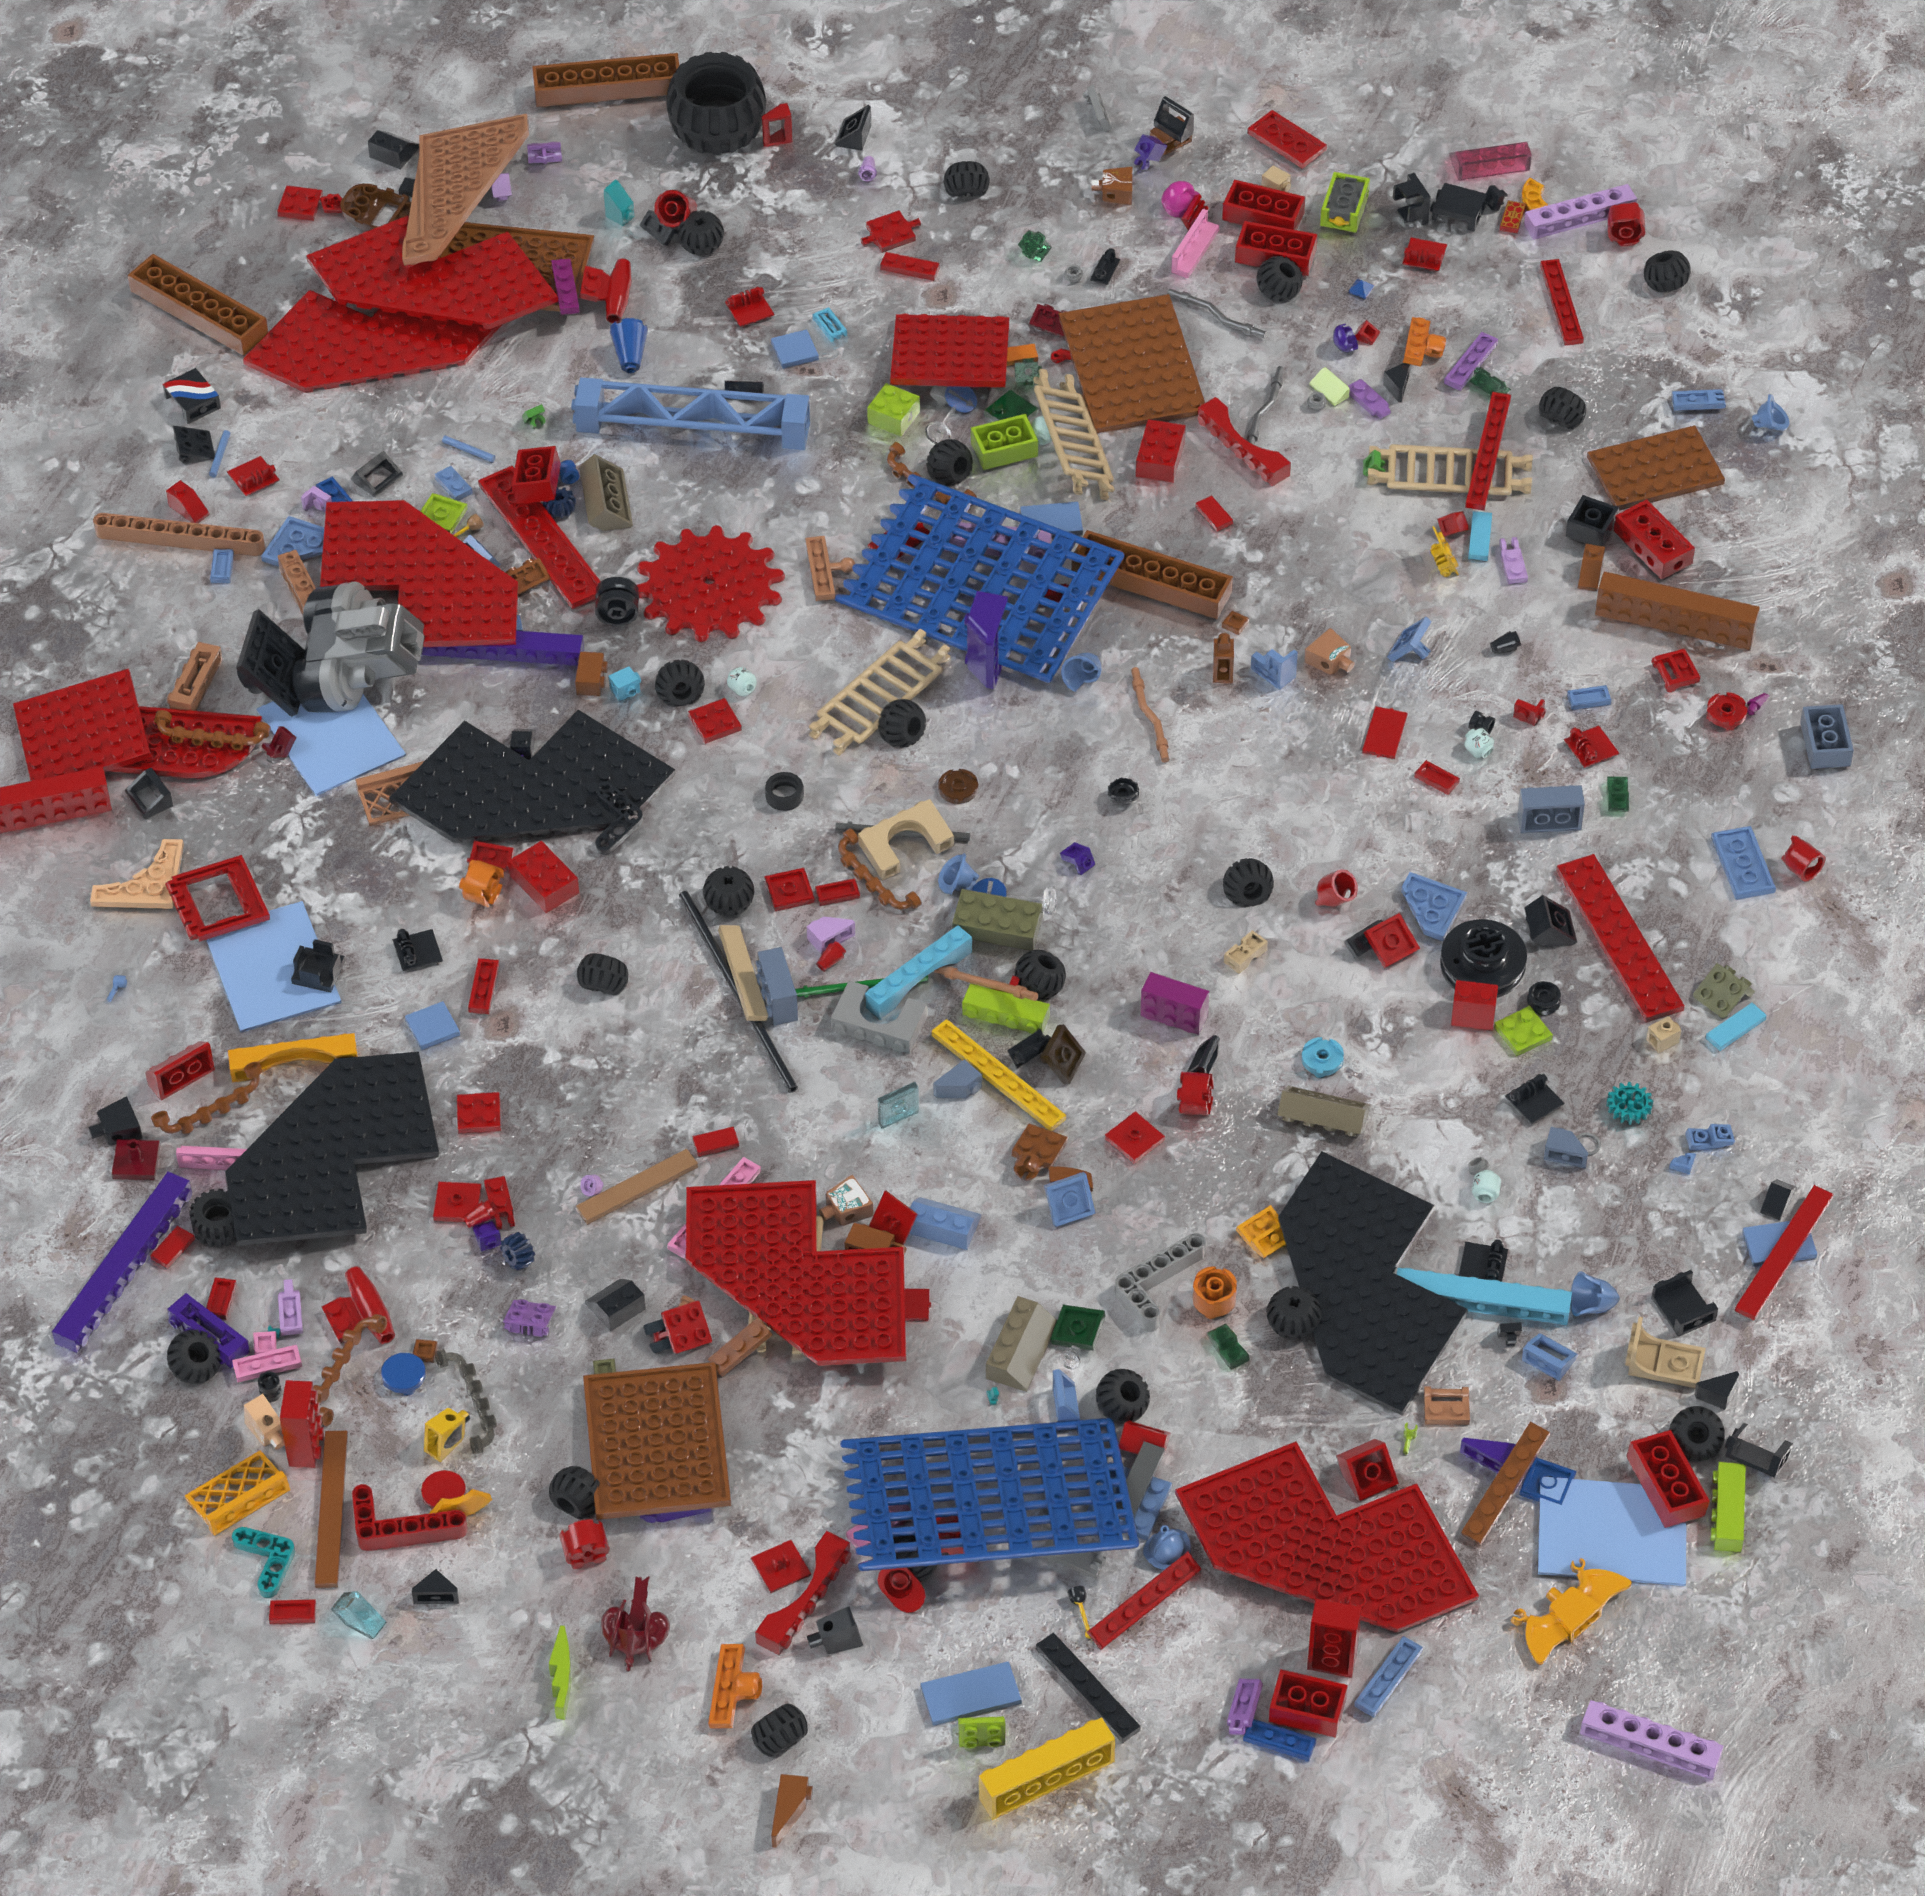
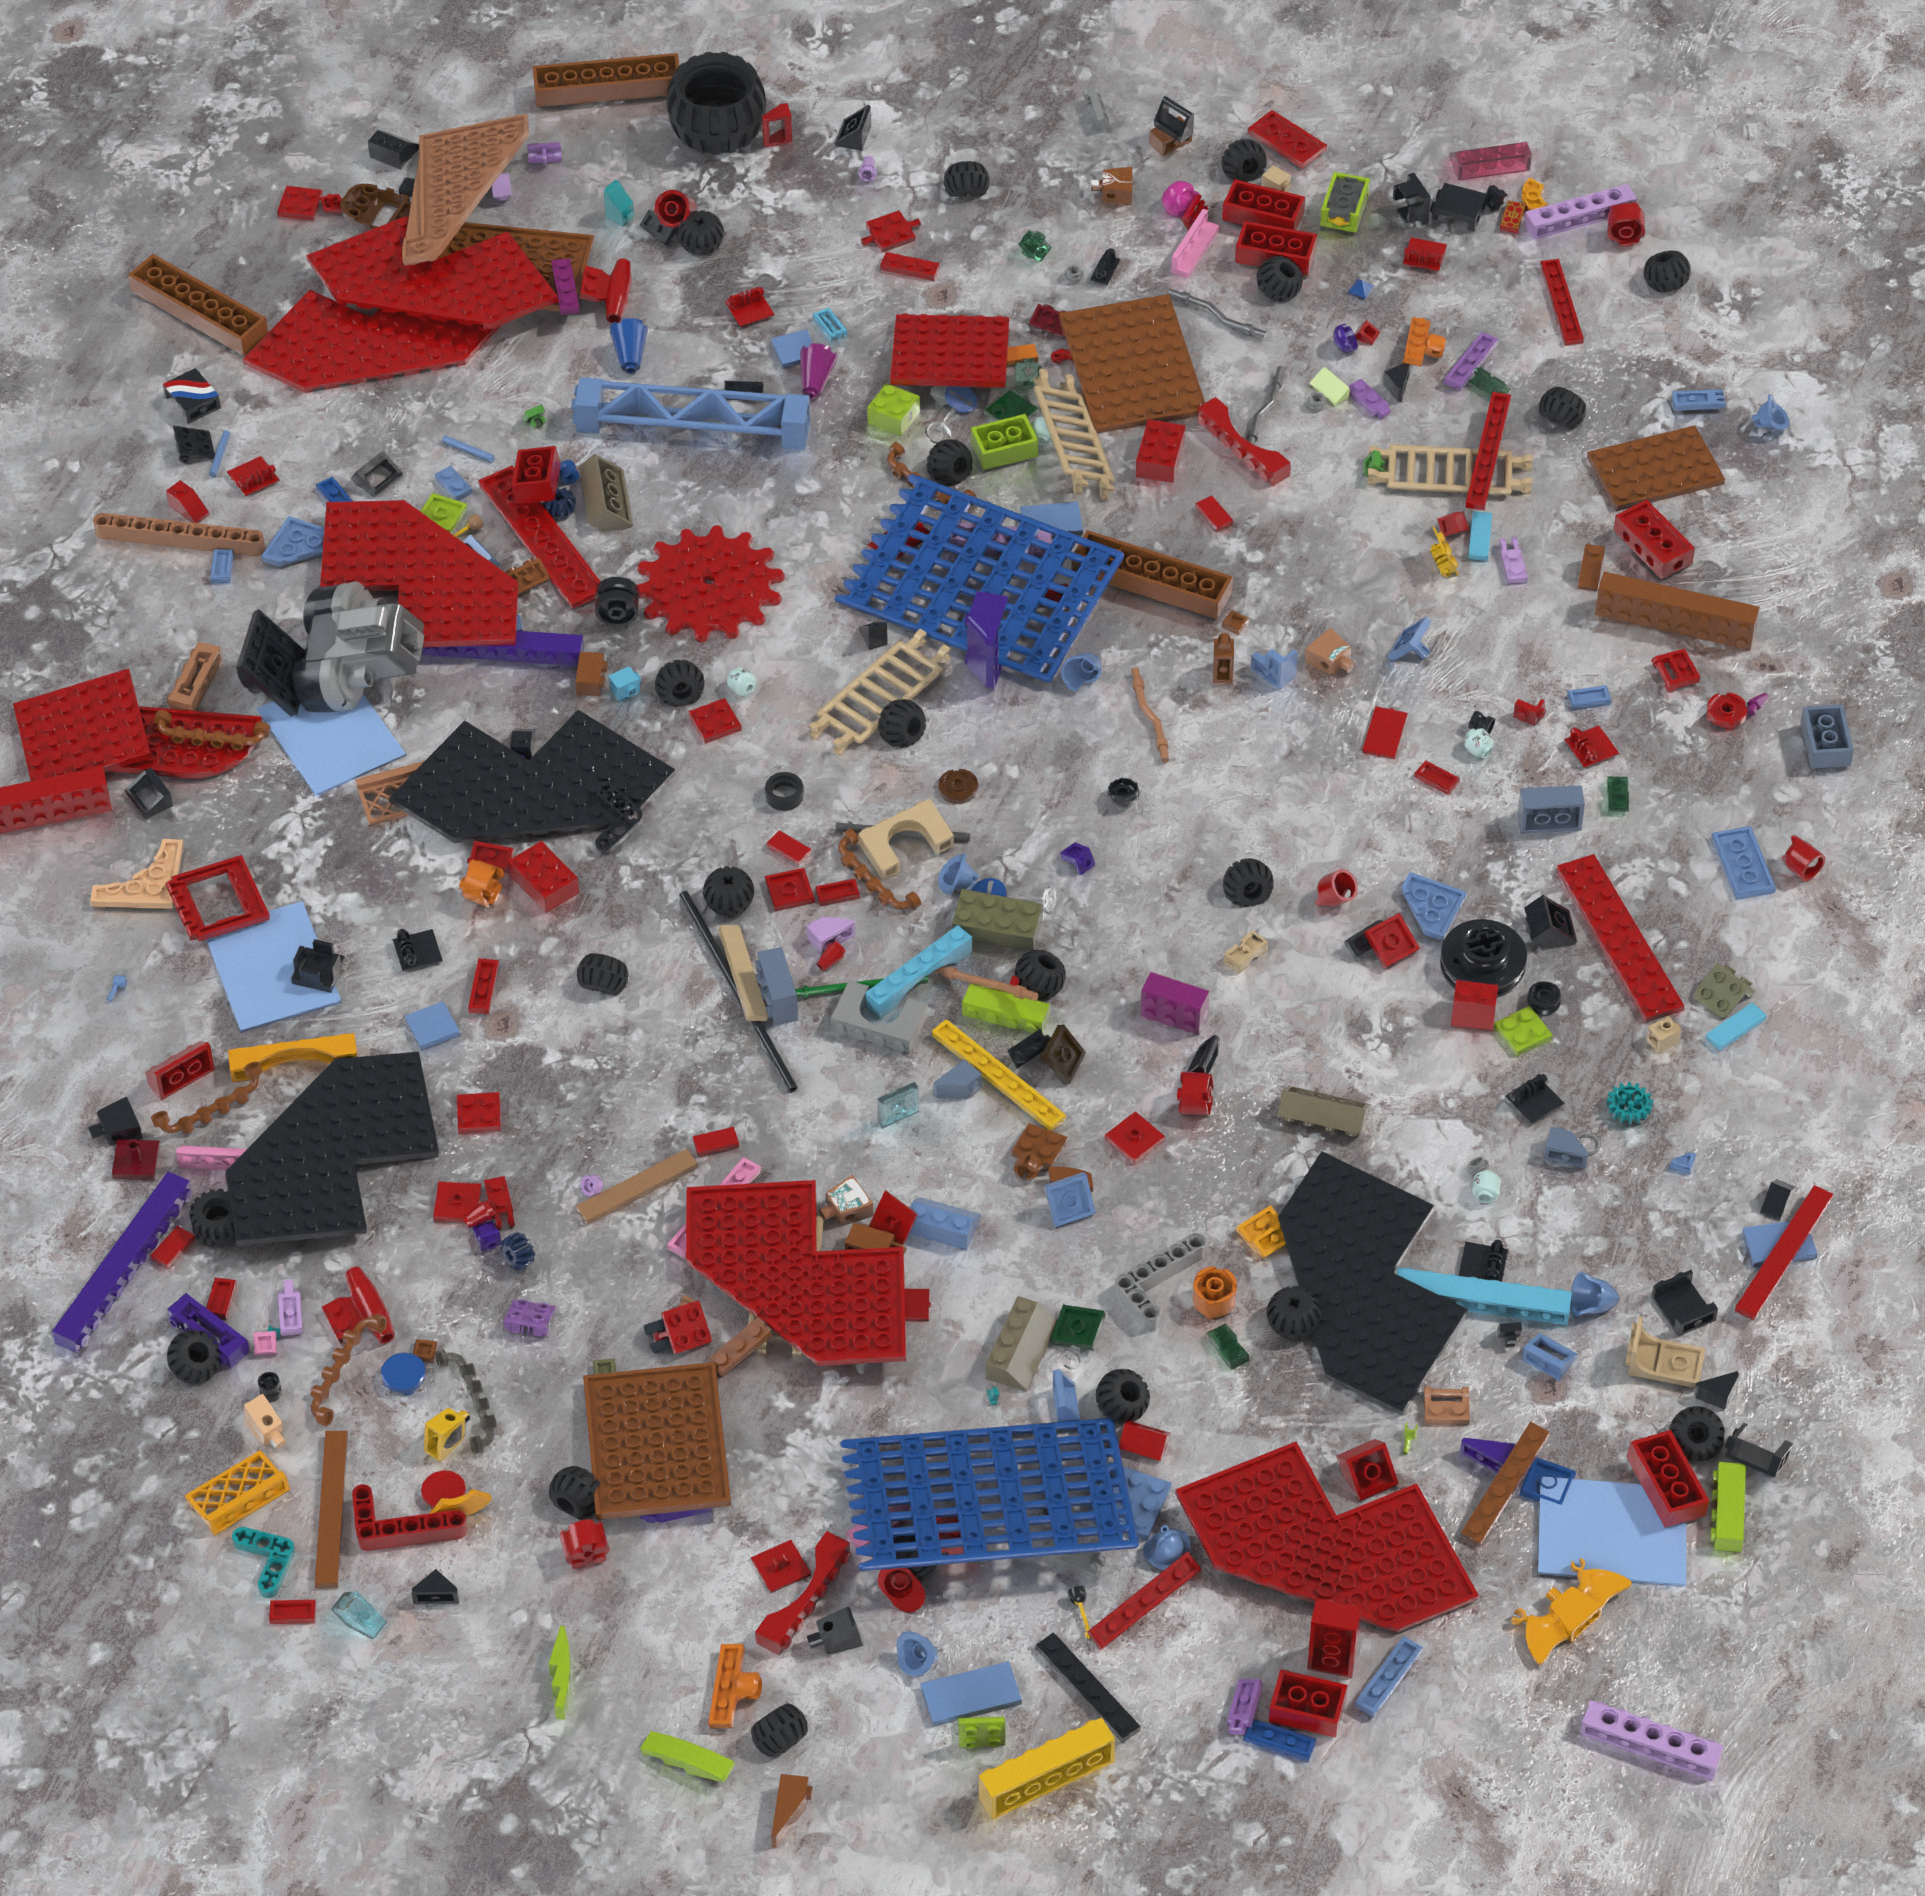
(271, 1361): bright pink plate -> none
(280, 744): dark red bracket -> none
(296, 577): nougat brick -> none
(301, 1424): red brick -> none
(315, 497): lavender bracket -> none
(617, 1303): black slope -> none
(635, 1632): dark red hair -> none
(686, 1755): none -> lime slope
(789, 848): none -> red tile
(816, 367): none -> magenta cone
(821, 567): nougat plate -> none
(874, 634): none -> black slope
(915, 1653): none -> medium blue helmet
(1142, 1474): dark grey tile -> none
(1150, 149): dark purple brick -> none
(1244, 160): none -> black wheel
(1318, 1066): medium azure plate -> none
(1506, 642): black cone -> none
(1591, 521): black brick -> none
(1712, 1138): medium blue slope -> none

